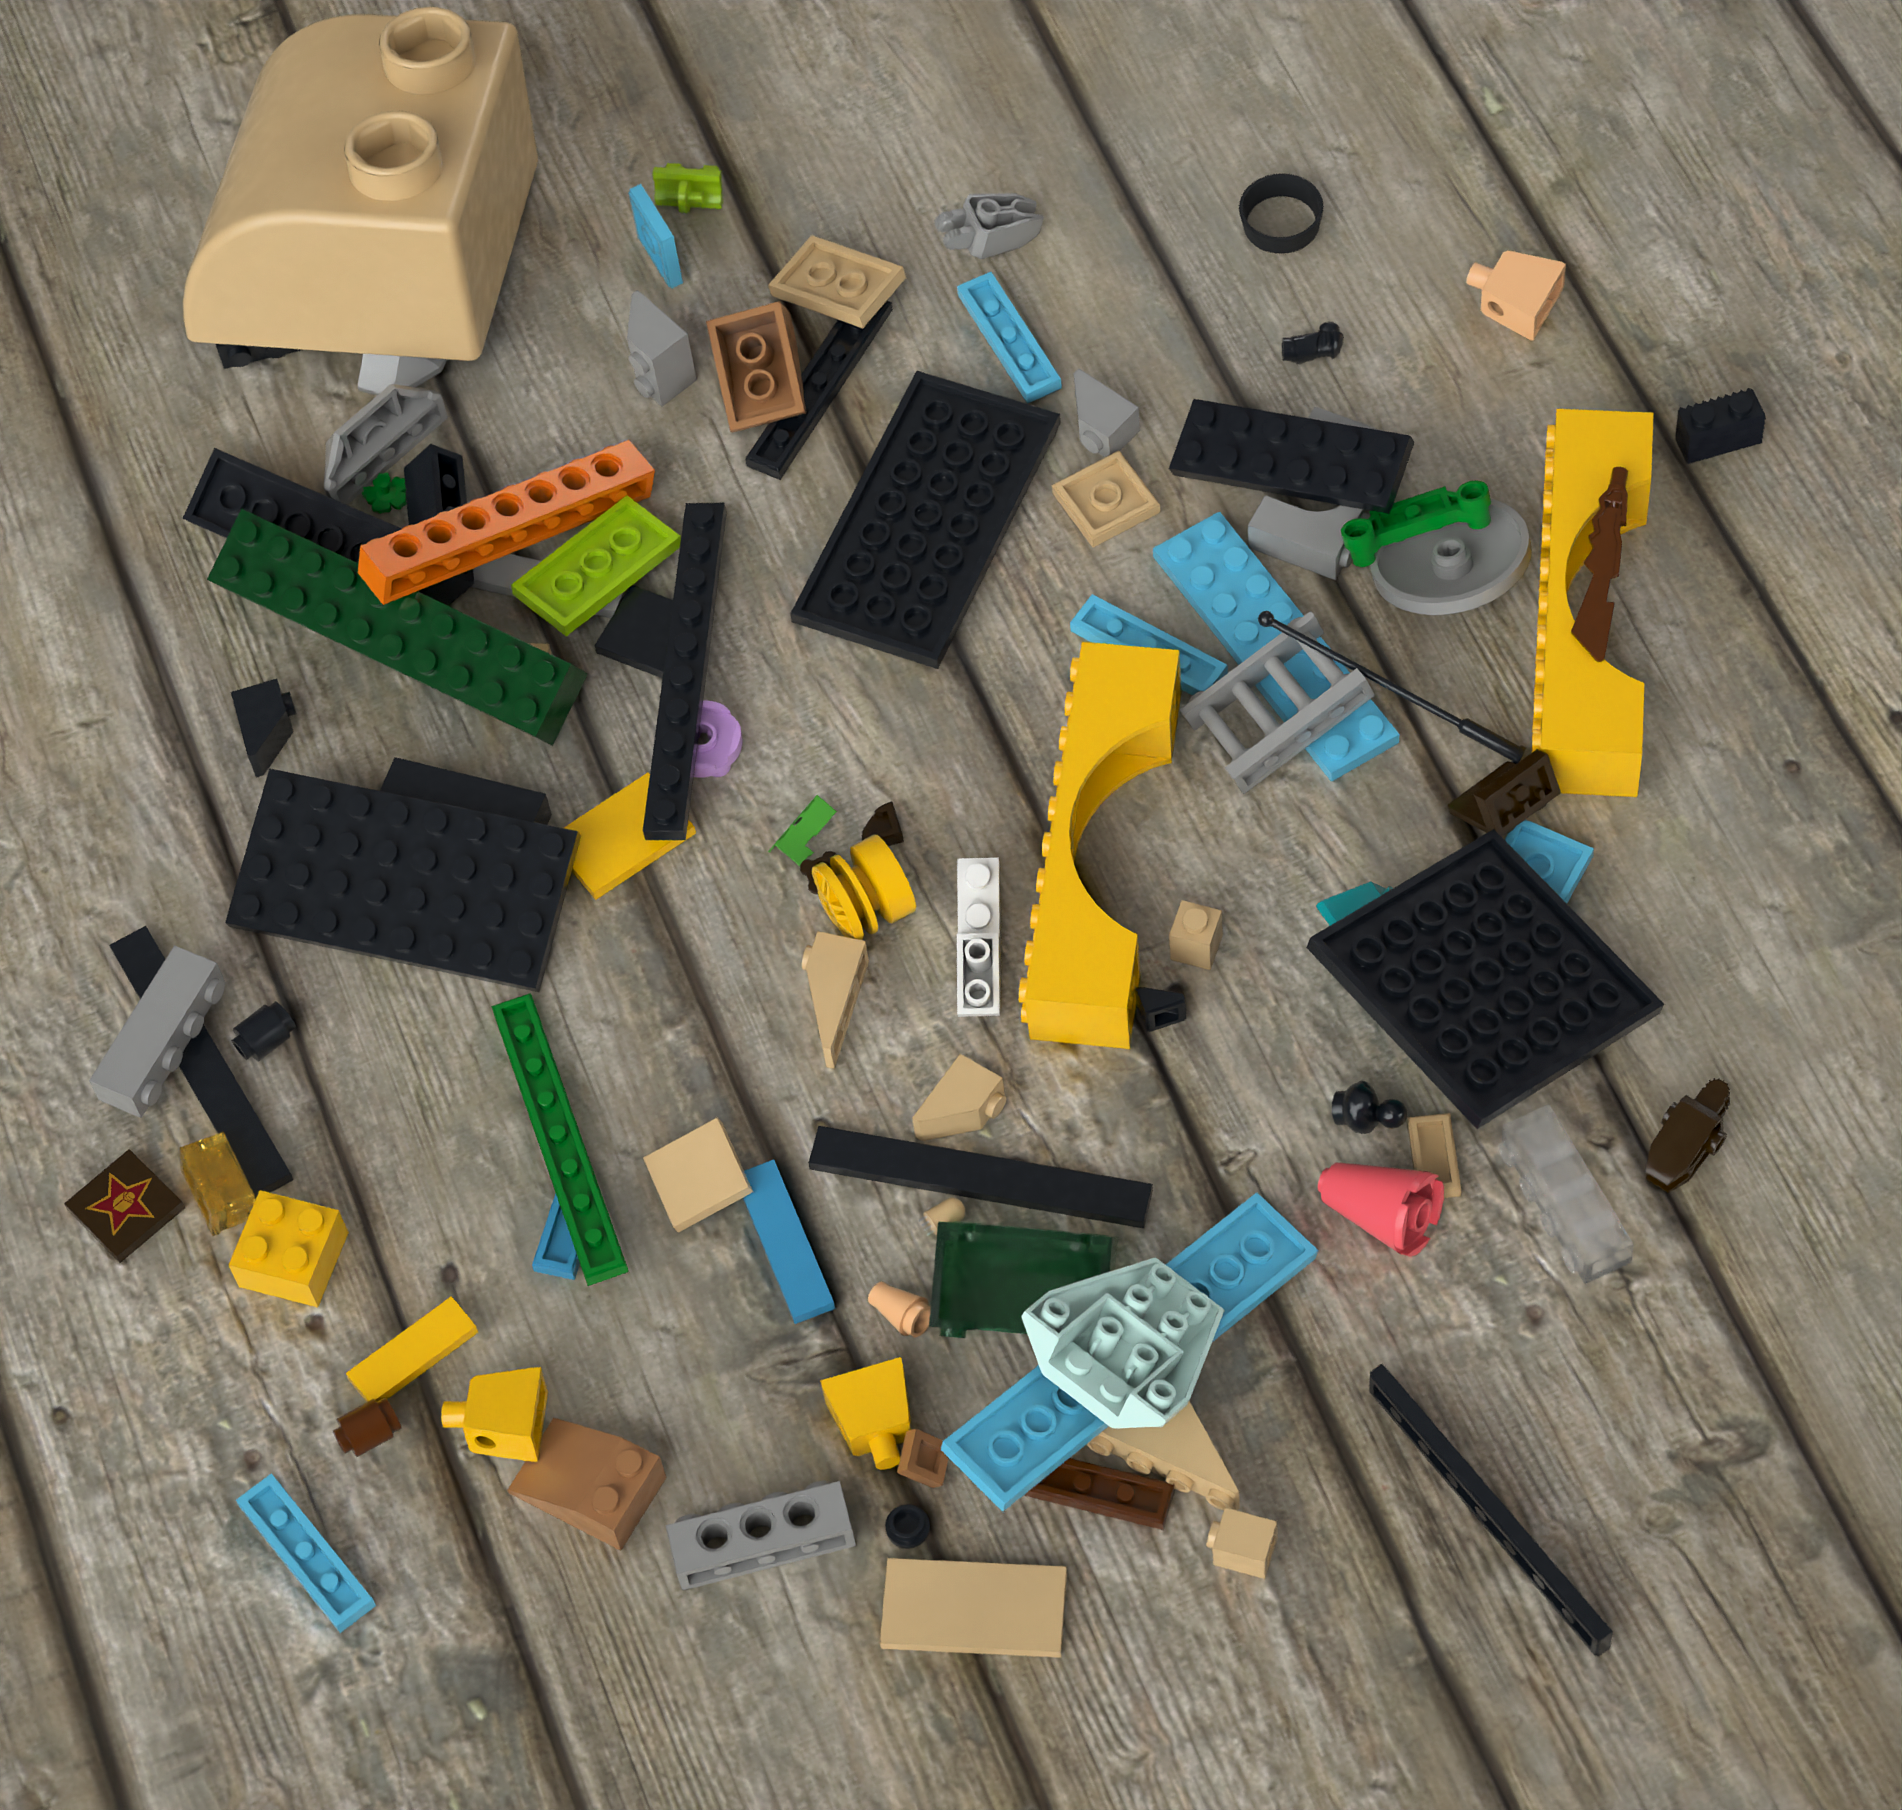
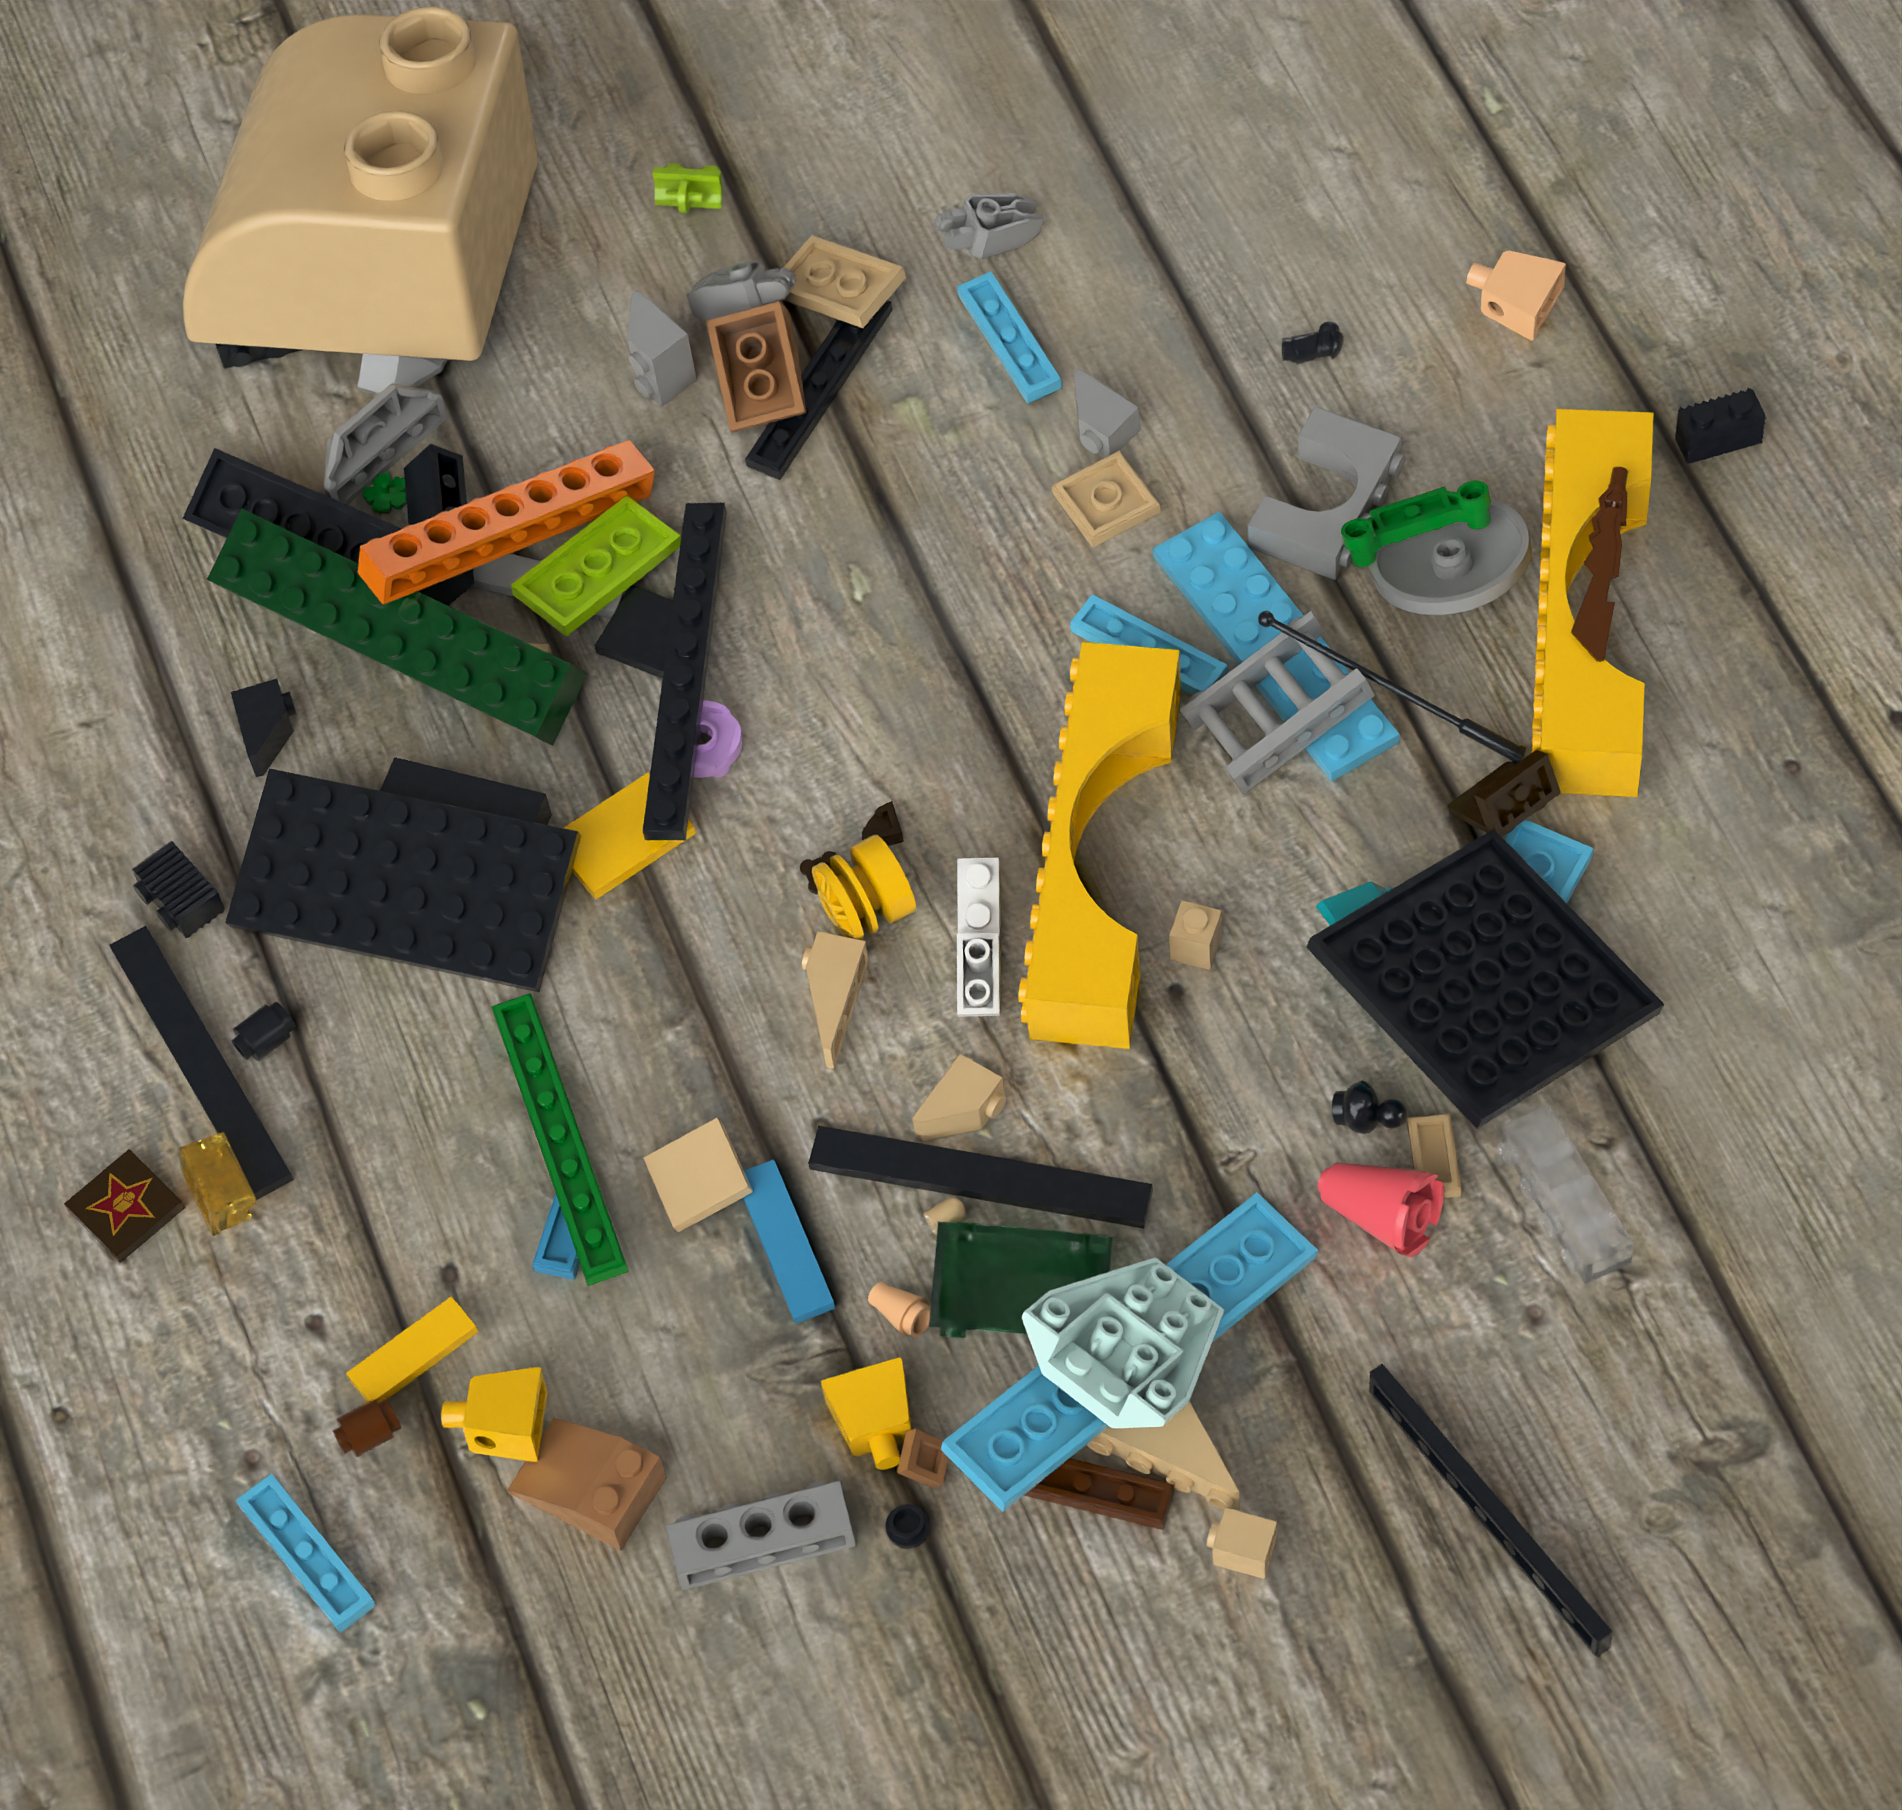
(158, 1032): light grey brick -> none
(177, 889): none -> black brick
(288, 1248): yellow brick -> none
(655, 236): medium azure tile -> none
(739, 289): none -> light grey hinge
(796, 837): bright green piece -> none
(926, 519): black plate -> none
(973, 1607): tan tile -> none
(1160, 1007): black slope -> none
(1275, 186): black tyre -> none
(1292, 456): black plate -> none
(1688, 1136): dark brown hinge -> none

